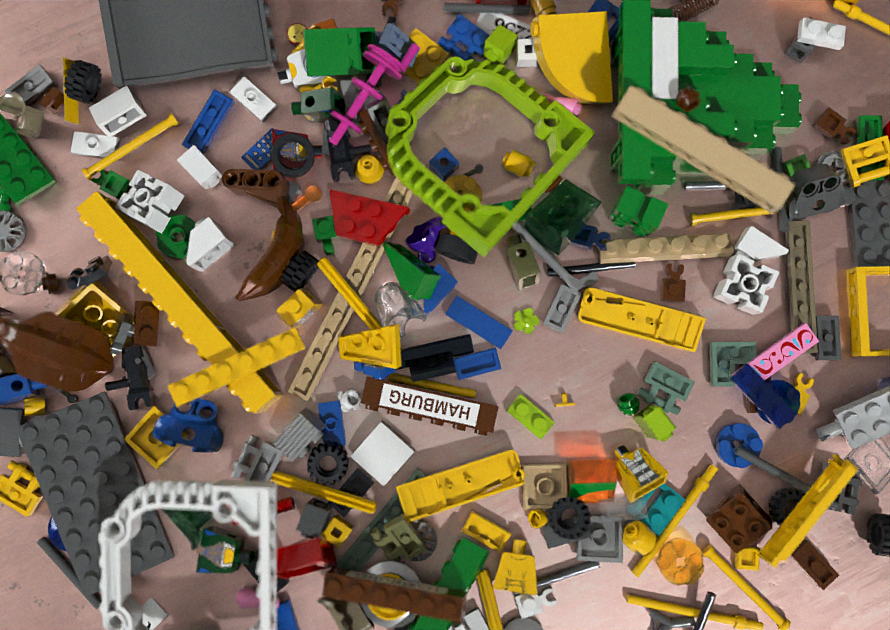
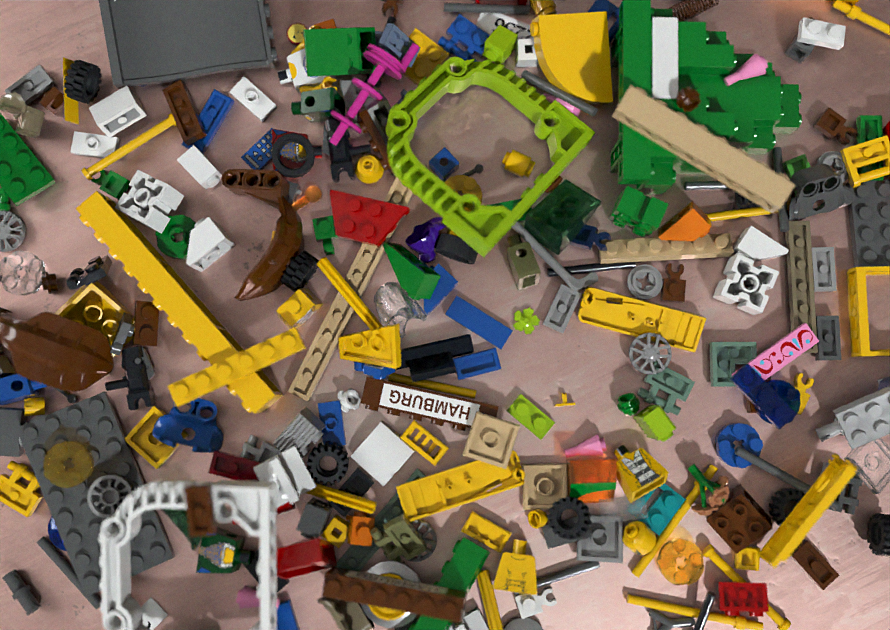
(21, 592): none -> dark grey pin
(55, 470): none -> clear yellow plate
(109, 495): none -> light grey wheel
(184, 112): none -> reddish brown plate
(200, 510): none -> reddish brown plate
(233, 466): none -> dark red plate
(289, 474): none -> white bracket
(360, 529): none -> orange bracket
(426, 454): none -> yellow slope
(491, 440): none -> tan tile
(550, 88): none -> dark grey bar
(592, 447): none -> bright pink cone
(650, 353): none -> light grey wheel
(653, 277): none -> light grey gear
(686, 225): none -> orange slope
(719, 491): none -> plant
(743, 597): none -> red bracket
(751, 68): none -> bright pink cone
(824, 269): none -> light grey plate

